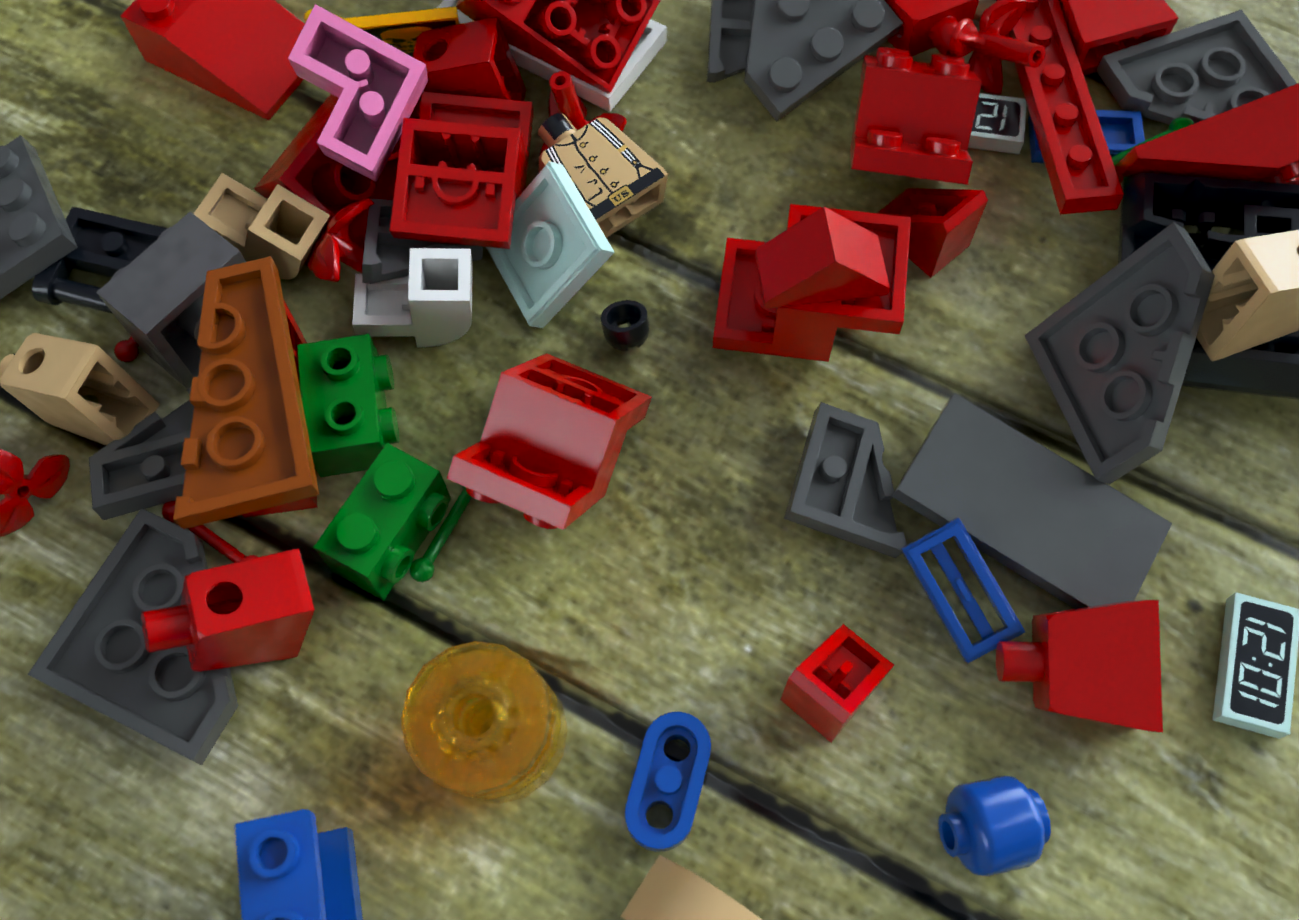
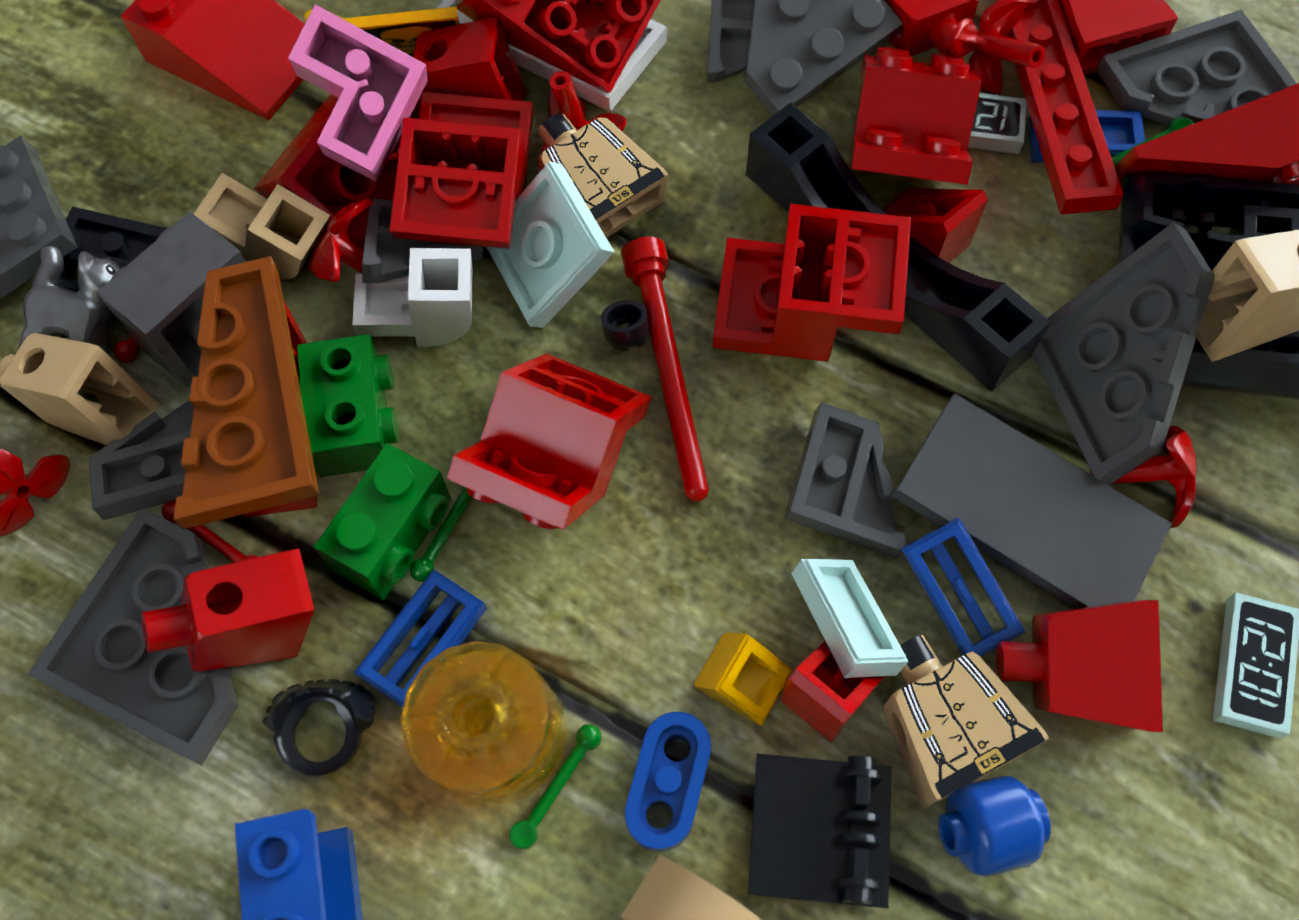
(69, 313): none -> flat silver animal
(352, 704): none -> black piece
(404, 622): none -> blue tile
(524, 833): none -> green hinge
(646, 264): none -> red piece
(743, 676): none -> yellow slope
(821, 262): red slope -> none
(821, 830): none -> black hinge
(849, 618): none -> light aqua tile
(955, 722): none -> tan torso
(968, 316): none -> black arch
(1176, 468): none -> red plant

